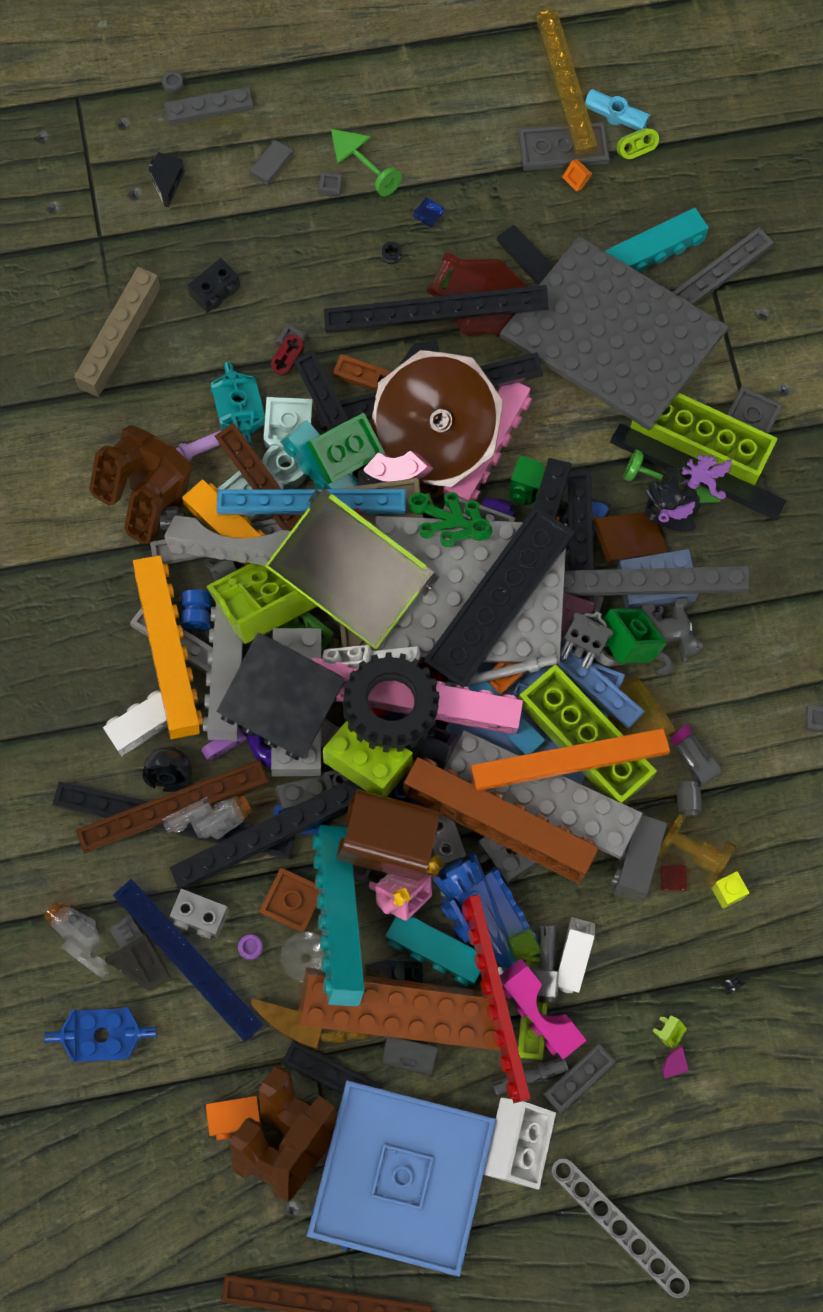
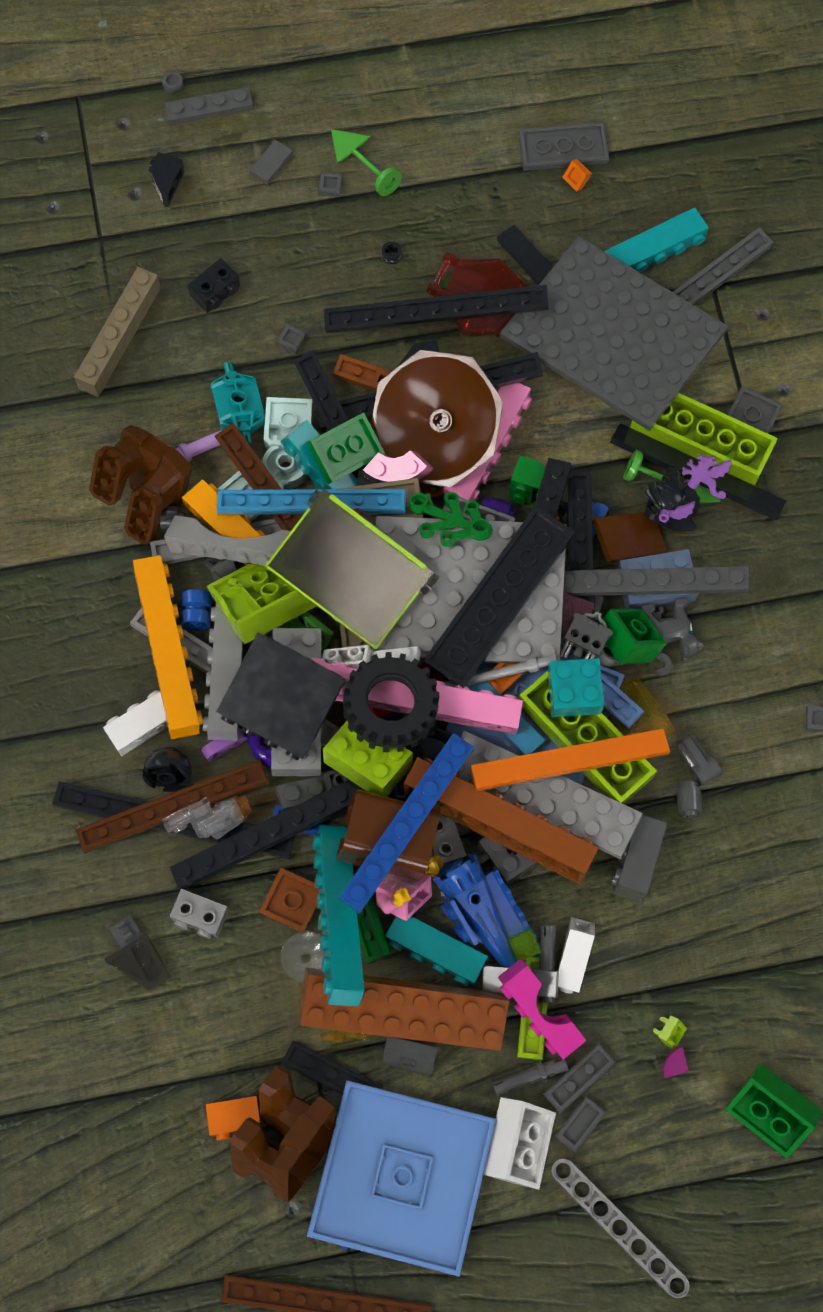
(80, 934): clear plate -> none
(80, 1032): blue plate -> none
(188, 960): clear blue plate -> none
(250, 947): medium lavender tile -> none
(283, 351): dark red beam -> none
(286, 1022): pearl gold slope -> none
(371, 934): none -> green plate
(396, 970): black slope -> none
(406, 823): none -> blue plate
(428, 212): clear blue plate -> none
(497, 1008): red plate -> none
(566, 82): clear yellow plate -> none
(575, 687): none -> teal brick
(580, 1124): none -> dark grey tile
(624, 115): medium azure piece -> none
(636, 143): lime plate -> none
(673, 878): clear red tile -> none
(681, 735): magenta tile -> none
(704, 855): clear yellow piece -> none
(730, 890): neon yellow brick -> none
(733, 984): black bush -> none
(774, 1111): none -> green slope

